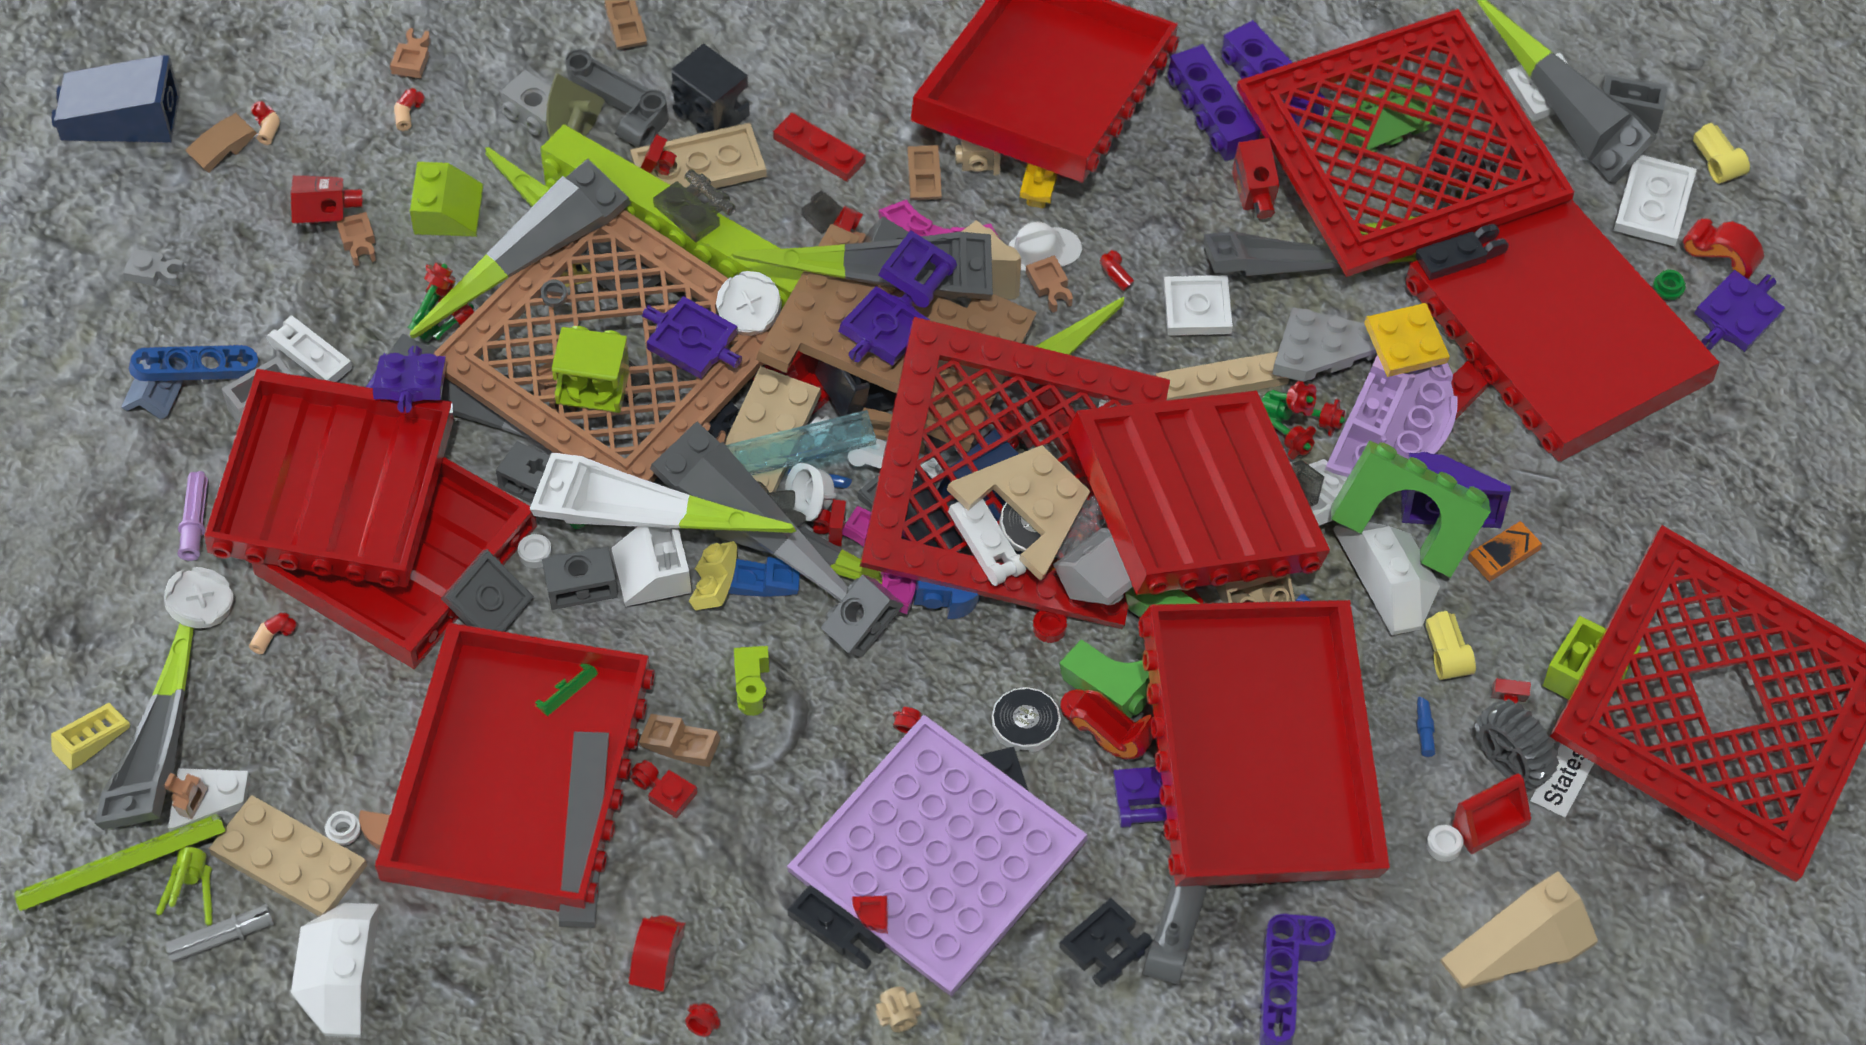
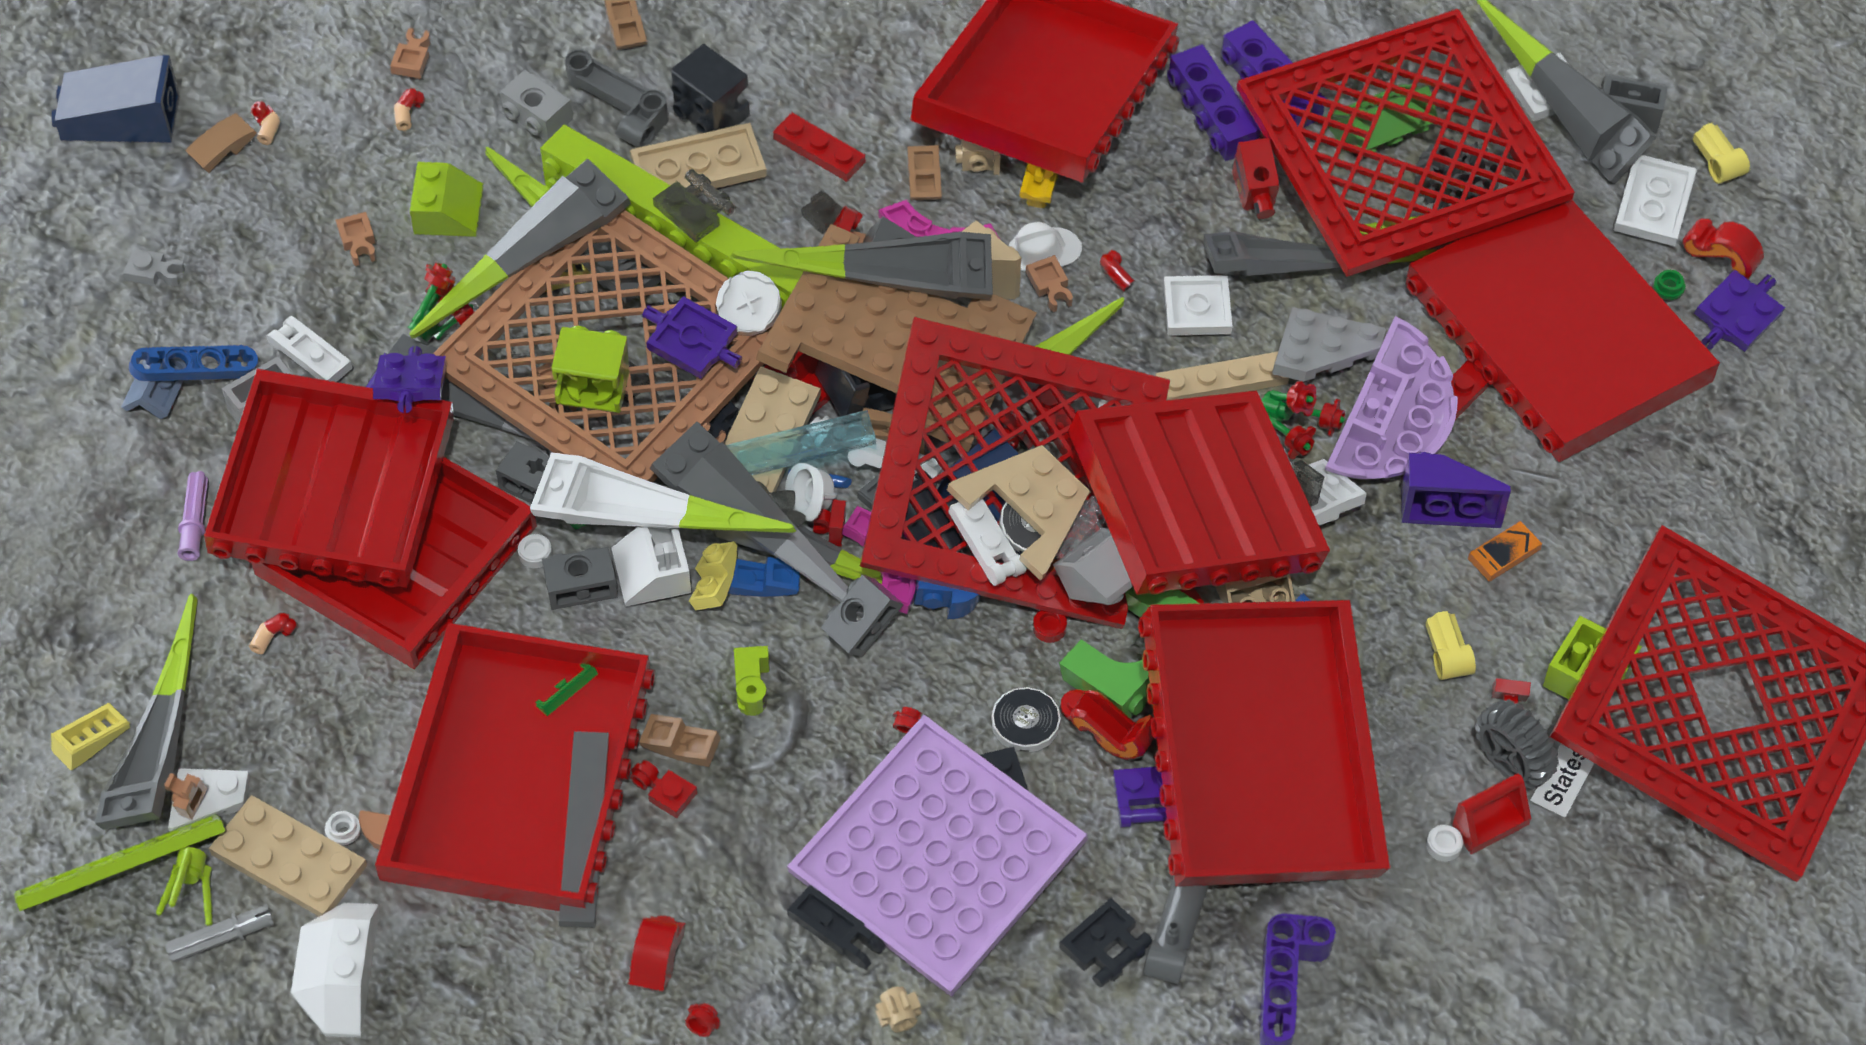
(198, 597): white tile -> none
(321, 199): red torso -> none
(487, 594): dark grey tile -> none
(555, 288): dark grey hinge -> none
(571, 106): olive shield -> none
(657, 158): red tile -> none
(872, 911): red tile -> none
(880, 325): dark purple plate -> none
(910, 260): dark purple plate -> none
(1383, 472): bright green arch -> none
(1391, 574): white wedge -> none
(1406, 339): yellow plate -> none
(1425, 727): blue piece -> none
(1461, 252): black hinge -> none
(1533, 931): tan wedge -> none

